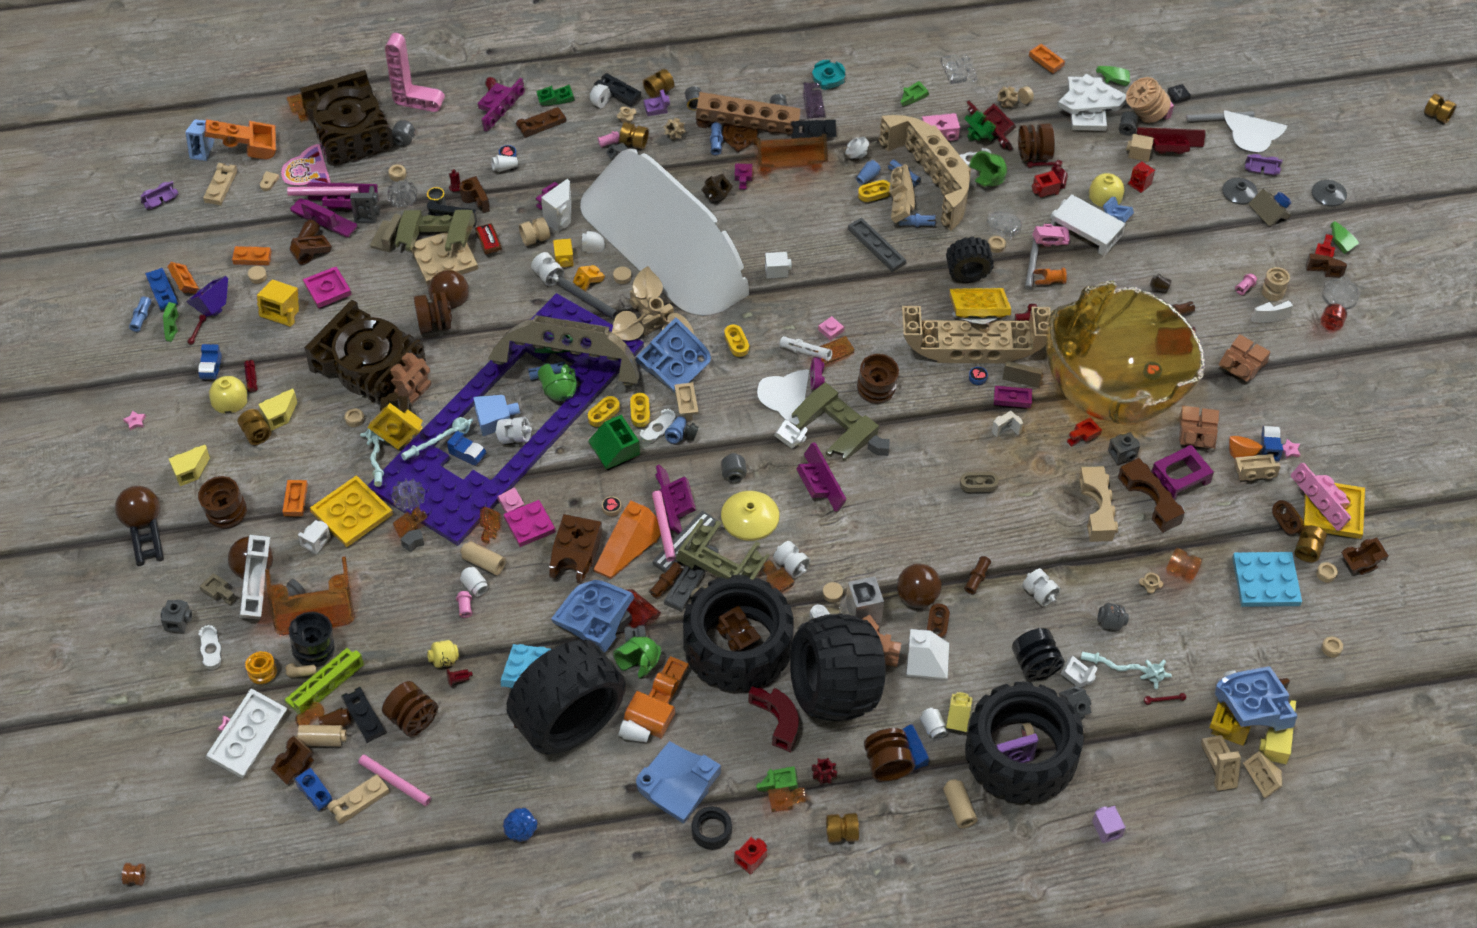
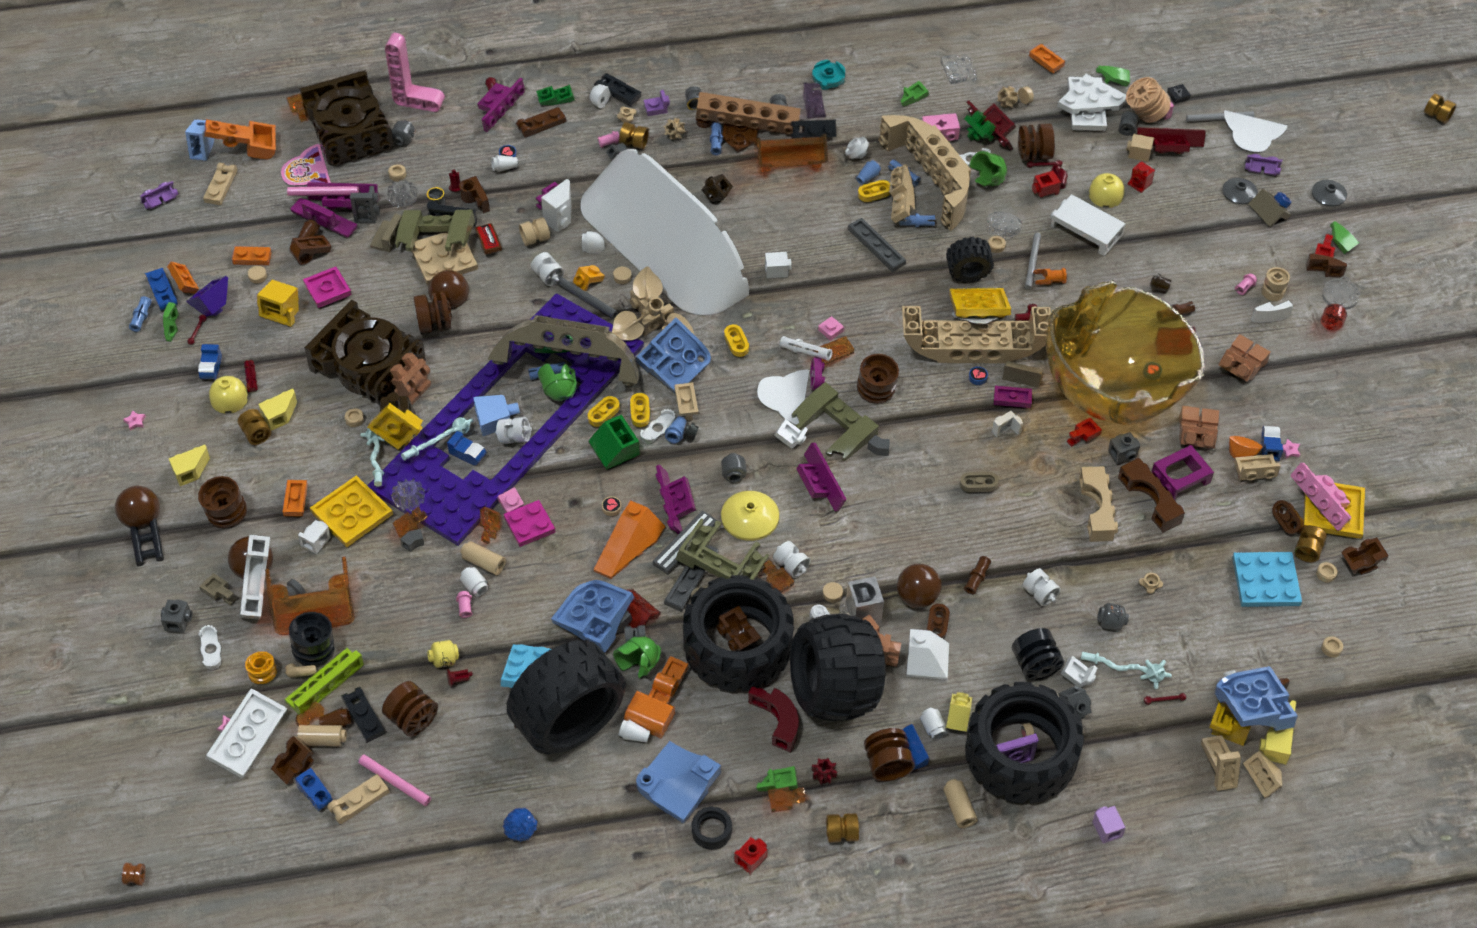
(268, 181): tan piece -> none
(563, 252): yellow brick -> none
(575, 546): reddish brown brick -> none
(659, 81): pearl gold wheel -> none
(663, 526): bright pink piece -> none
(666, 580): reddish brown pin -> none
(743, 173): magenta plate -> none
(1051, 235): bright pink piece -> none
(1119, 212): medium blue bracket -> none
(1183, 564): clear orange wheel -> none

